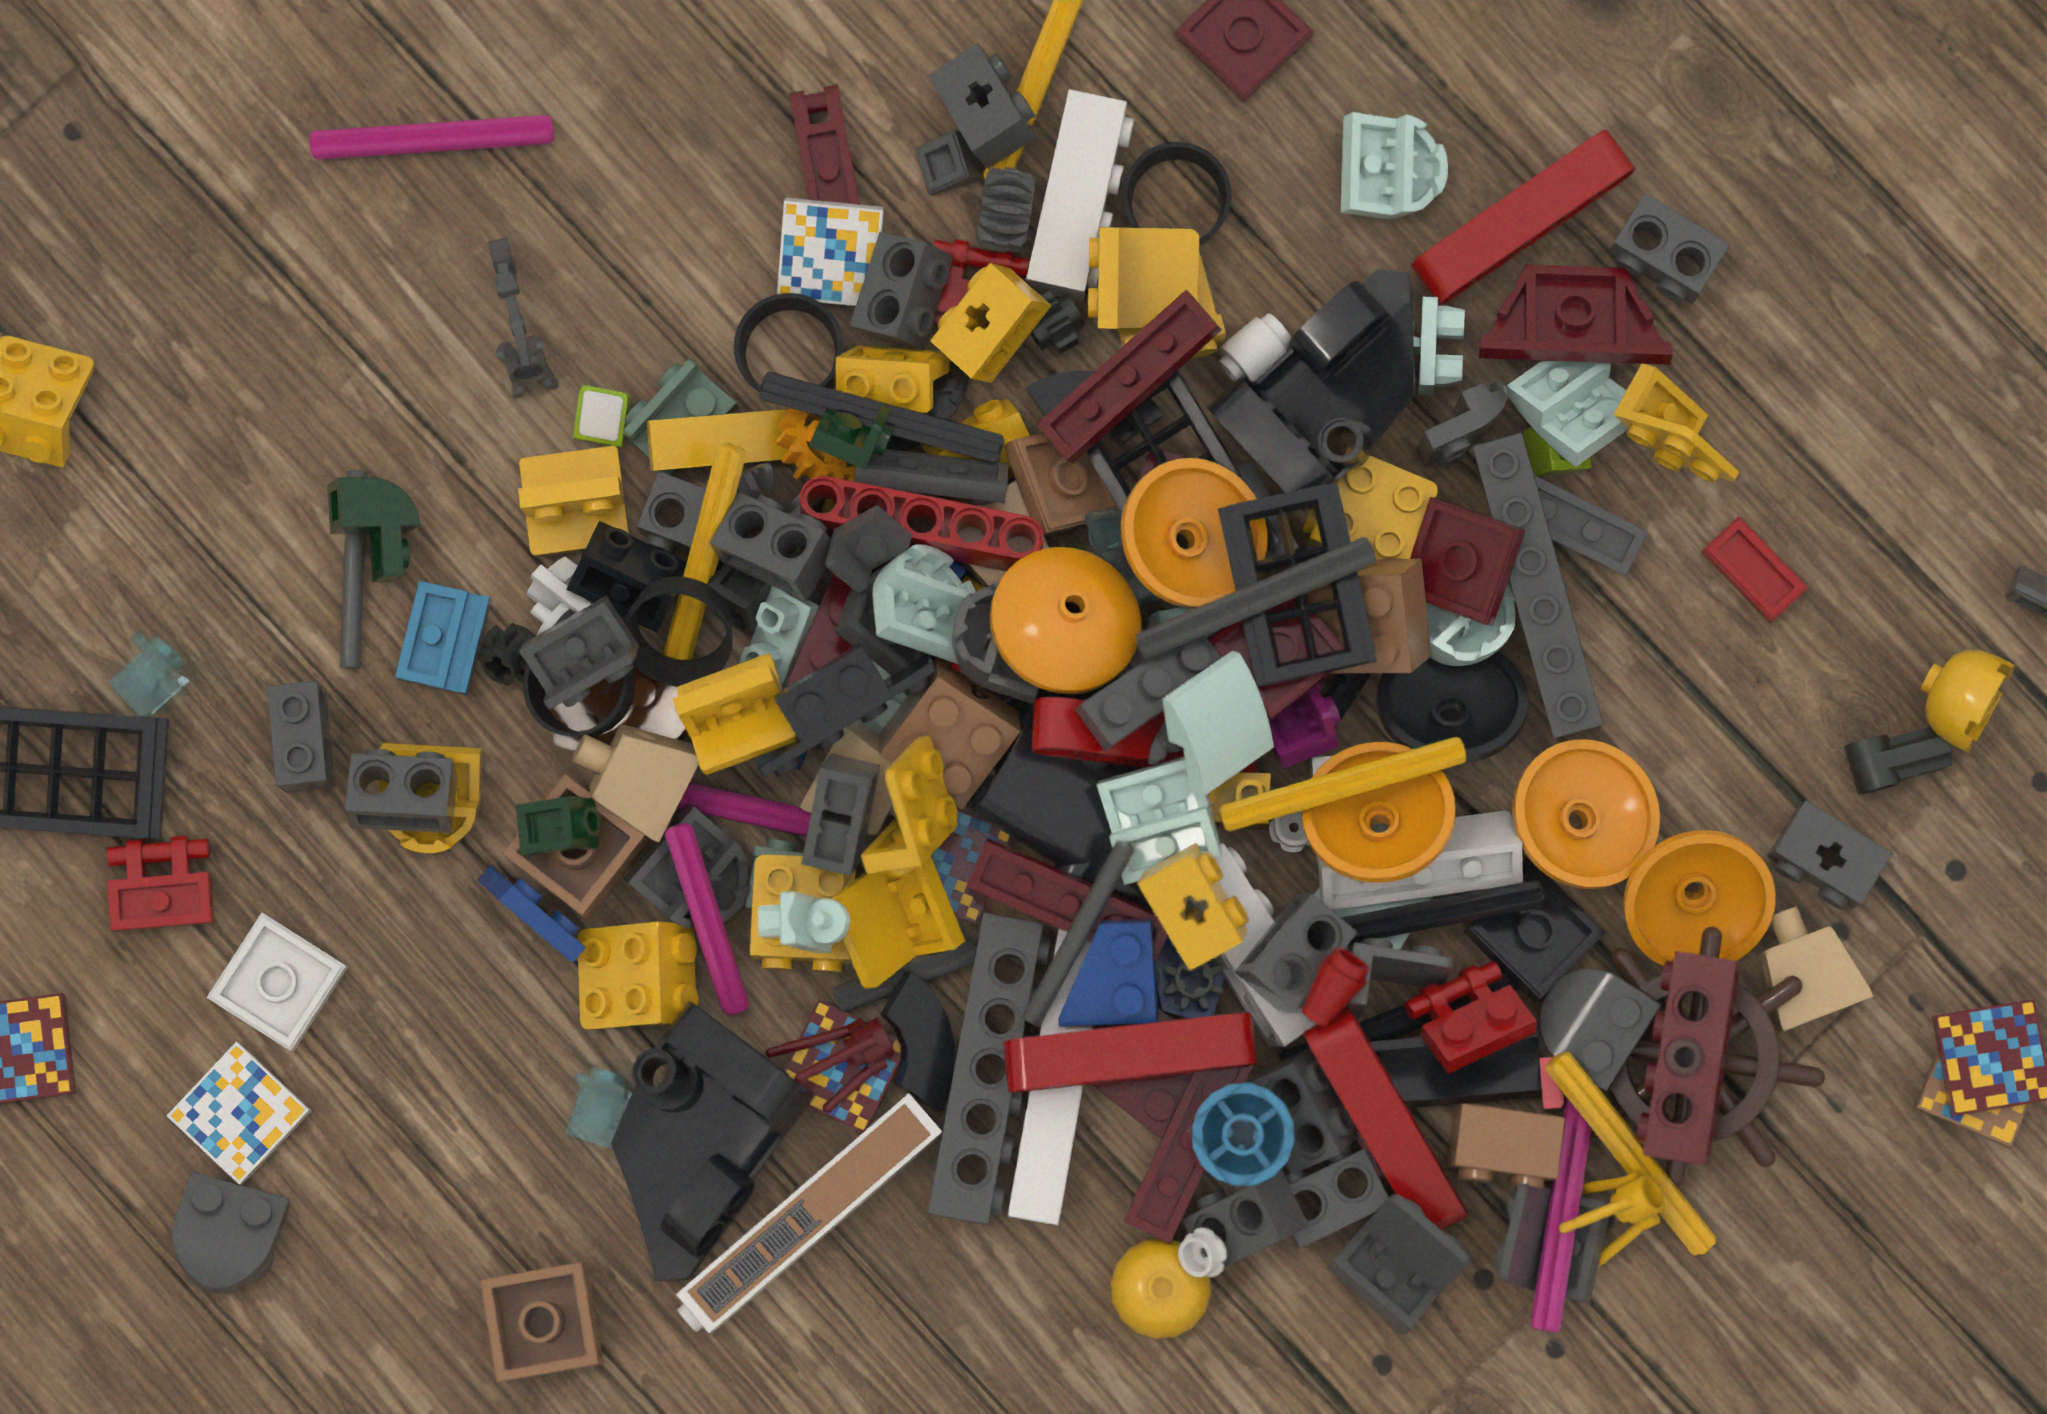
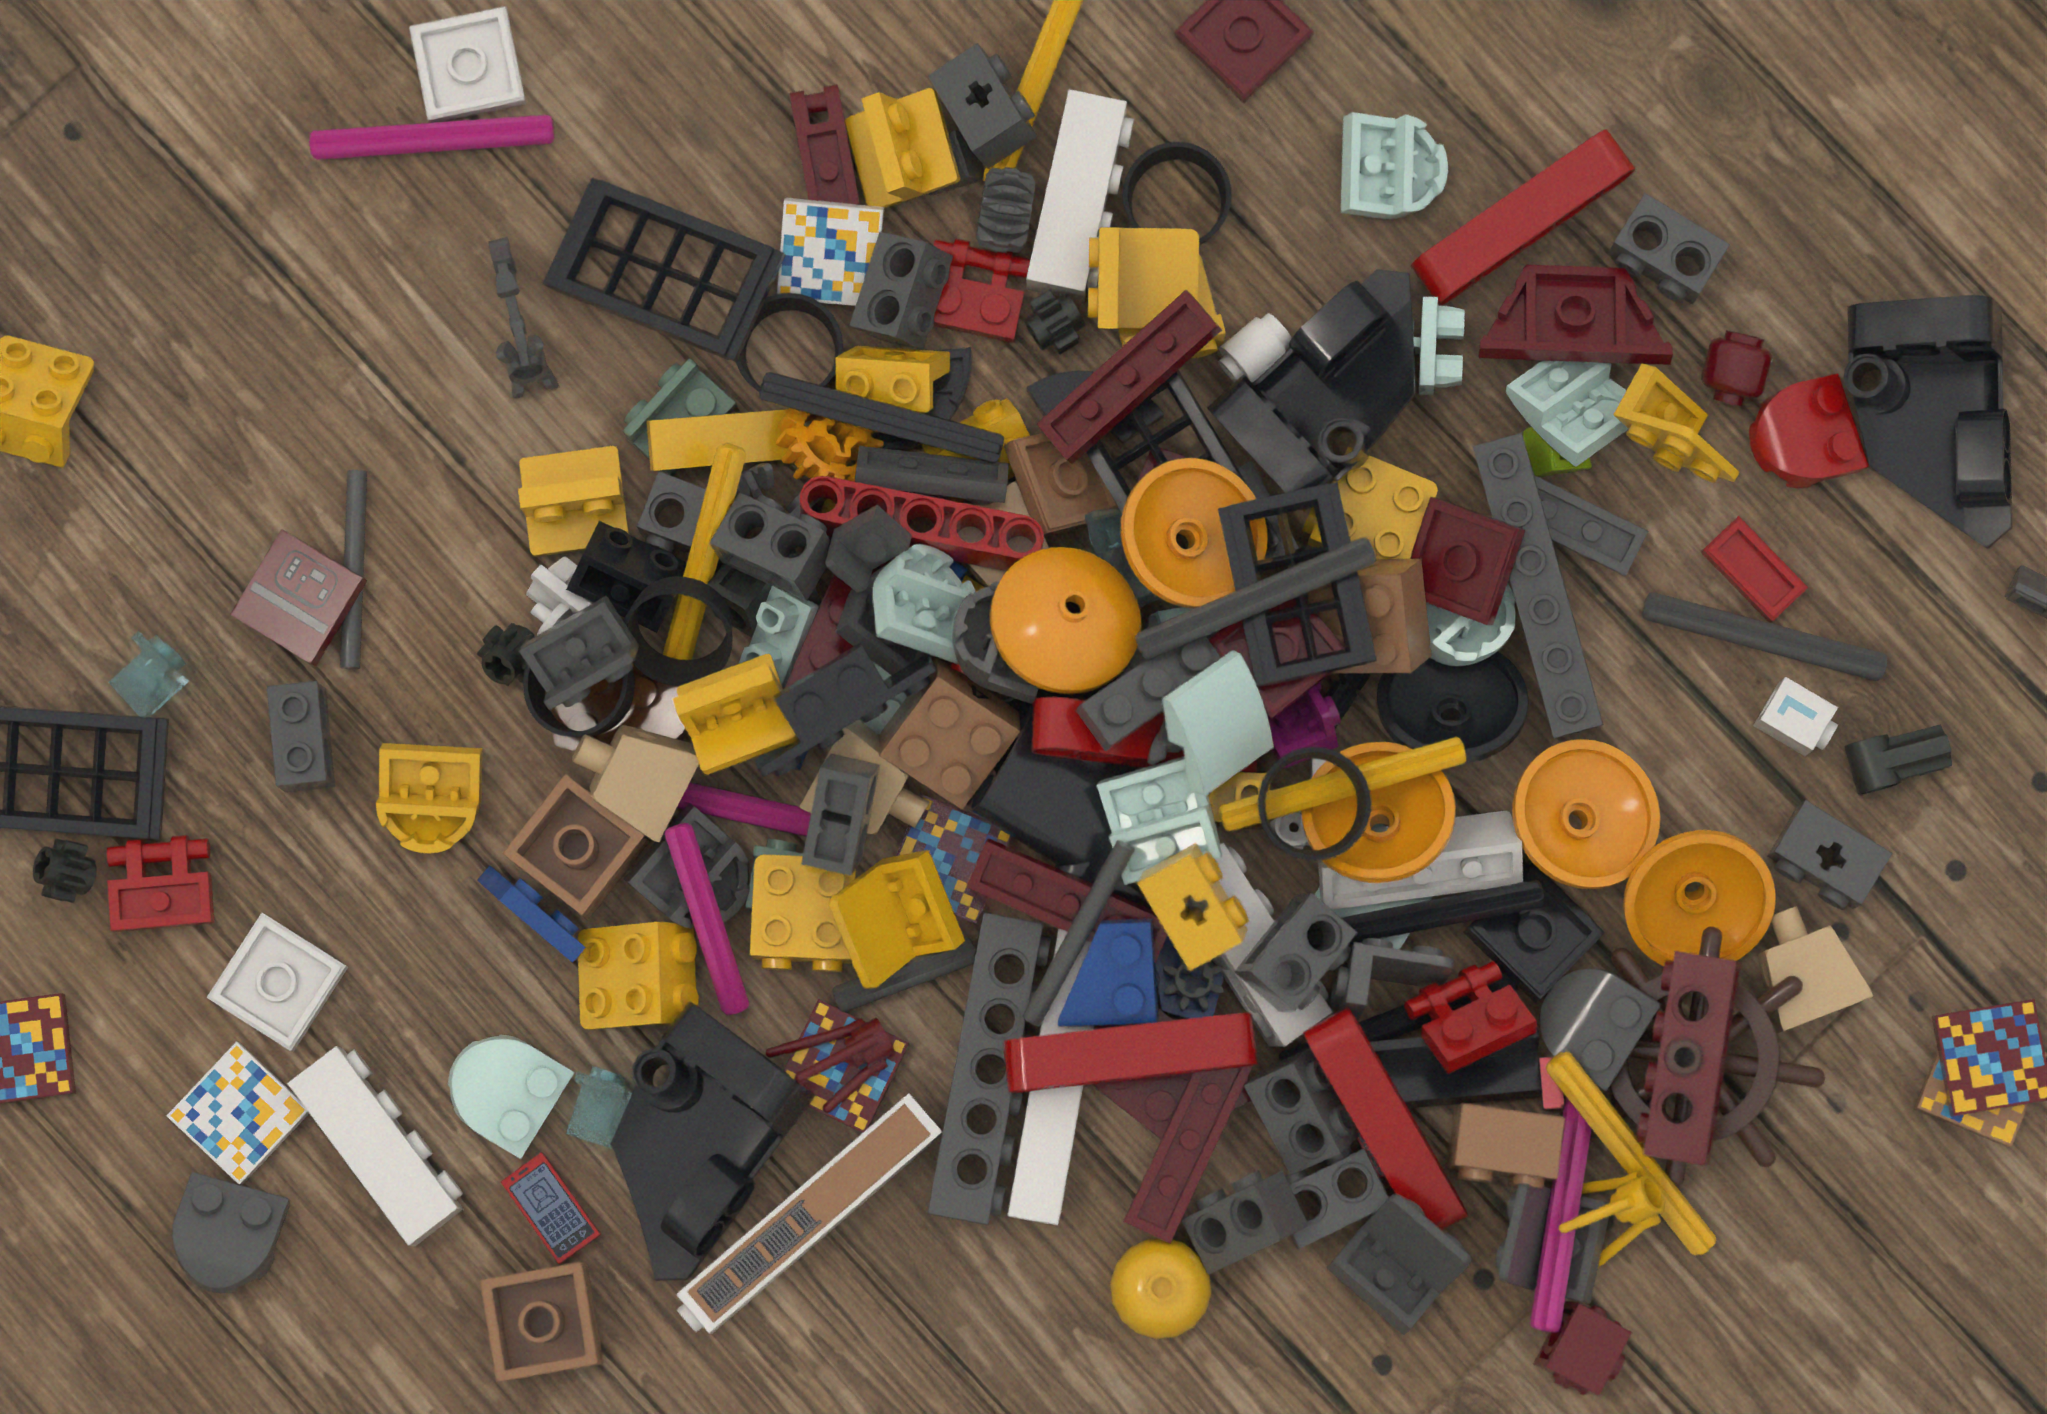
(64, 870): none -> pearl dark grey gear
(298, 597): none -> tile
(376, 1145): none -> white brick
(379, 509): dark green brick -> none
(398, 805): dark grey brick -> none
(443, 638): dark azure plate -> none
(467, 65): none -> white tile
(505, 1090): none -> light aqua slope
(550, 1208): none -> tile
(558, 825): dark green bracket -> none
(601, 416): white slope -> none
(746, 302): none -> black piece
(804, 922): light aqua hips -> none
(849, 439): dark green bracket -> none
(901, 147): none -> yellow bracket
(922, 811): yellow bracket -> none
(924, 1040): black tile -> none
(986, 347): yellow brick -> none
(1193, 1254): white plate -> none
(1243, 1134): dark azure cylinder -> none
(1335, 985): red cone -> none
(1363, 802): none -> black tyre
(1474, 418): dark grey slope -> none
(1584, 1349): none -> dark red head
(1736, 367): none -> dark red head
(1764, 636): none -> dark grey axle
(1797, 717): none -> white brick
(1807, 433): none -> red slope
(1939, 407): none -> black panel
(1964, 695): yellow cylinder -> none

